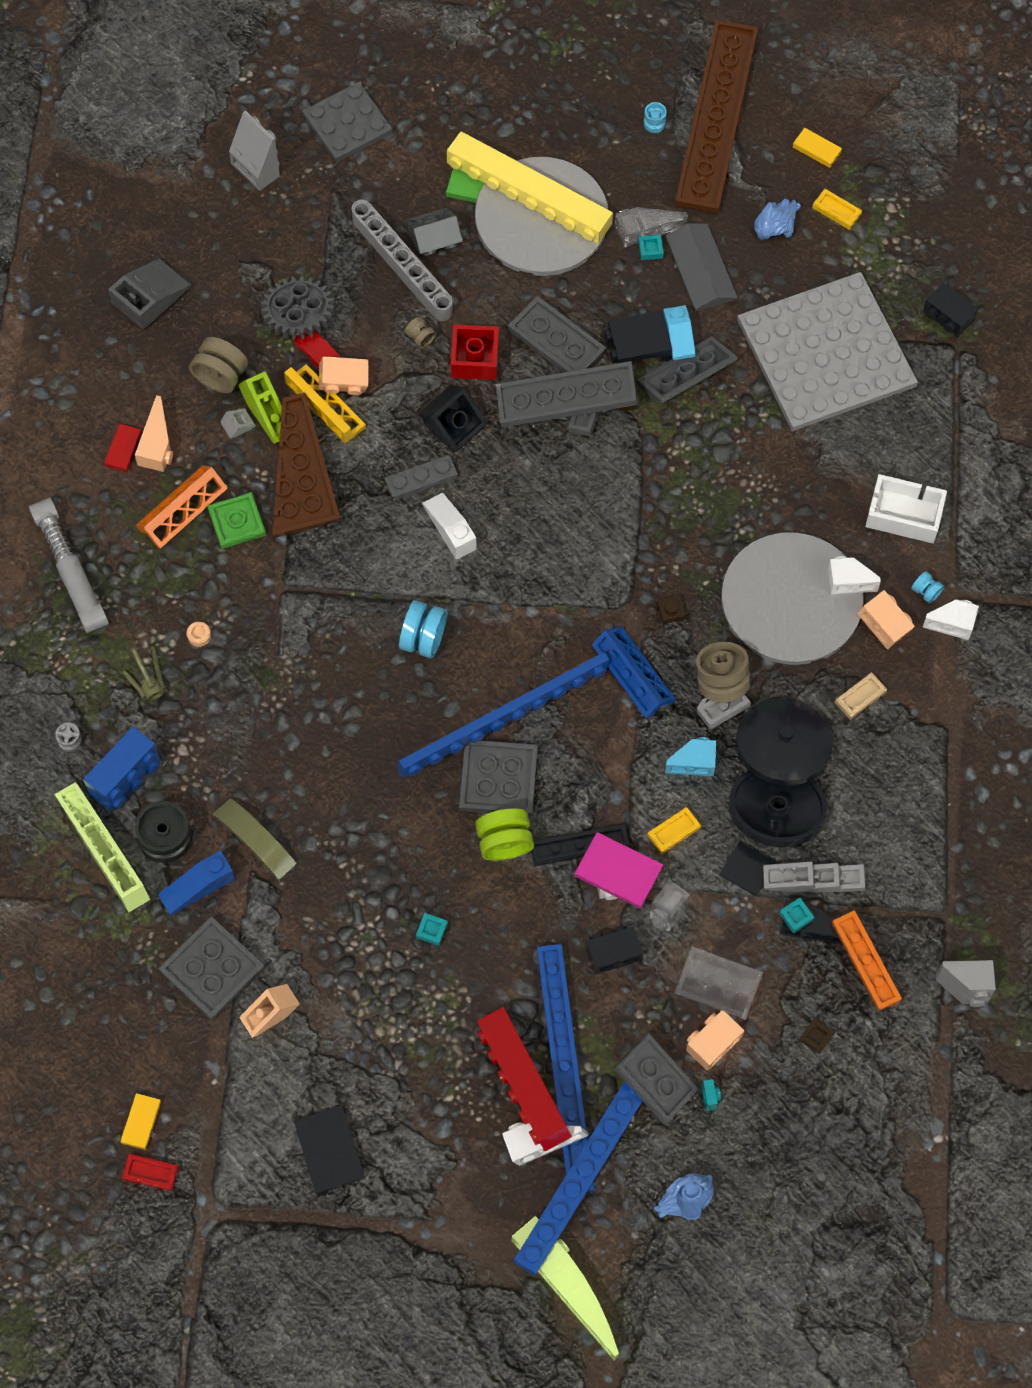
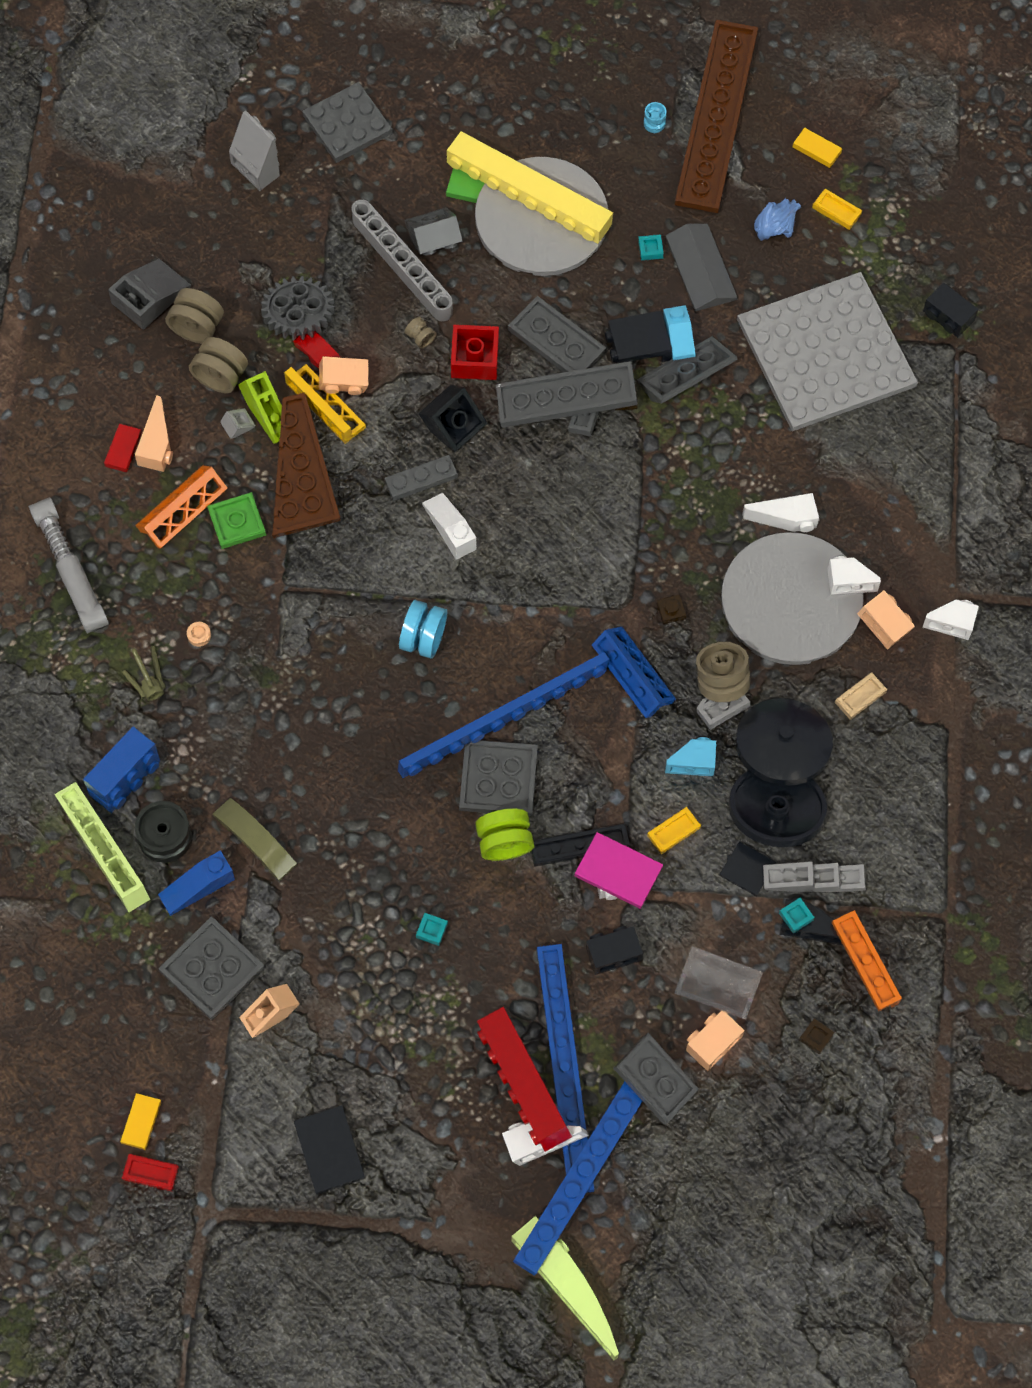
(66, 732): light grey wheel -> none
(194, 315): none -> dark tan wheel
(647, 222): clear slope -> none
(669, 906): clear brick -> none
(686, 1196): medium blue hair -> none
(710, 1094): teal plate -> none
(787, 513): none -> white slope
(900, 512): white piece -> none
(927, 587): medium azure wheel -> none
(968, 980): light grey slope -> none

